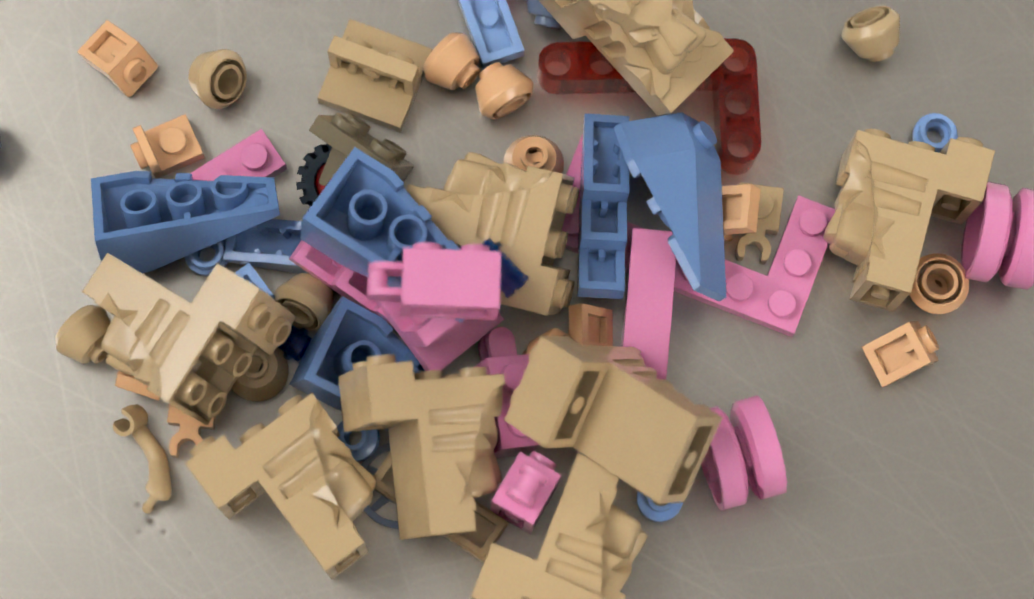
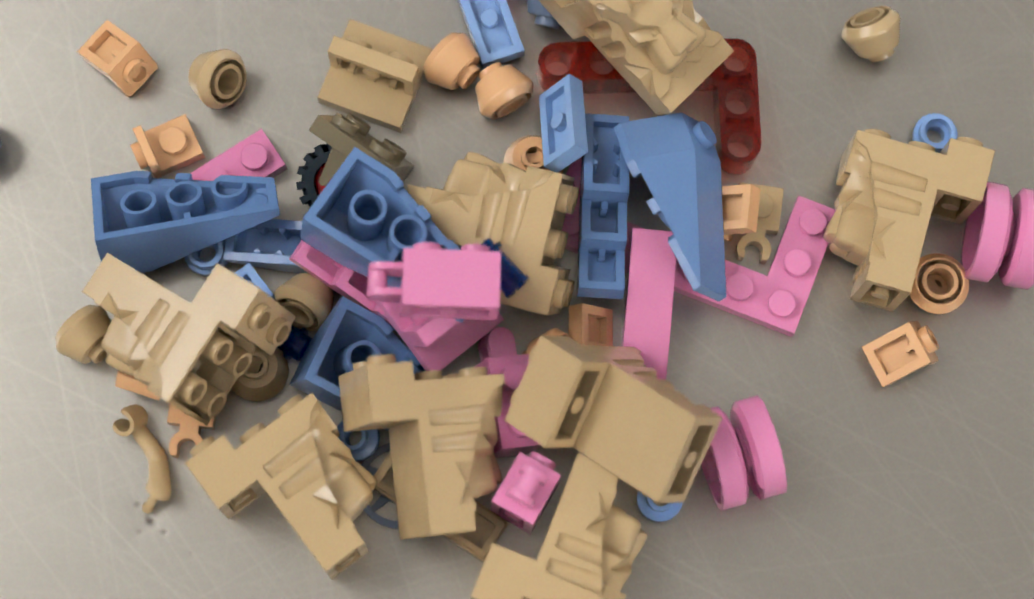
(563, 123): none -> light blue plate

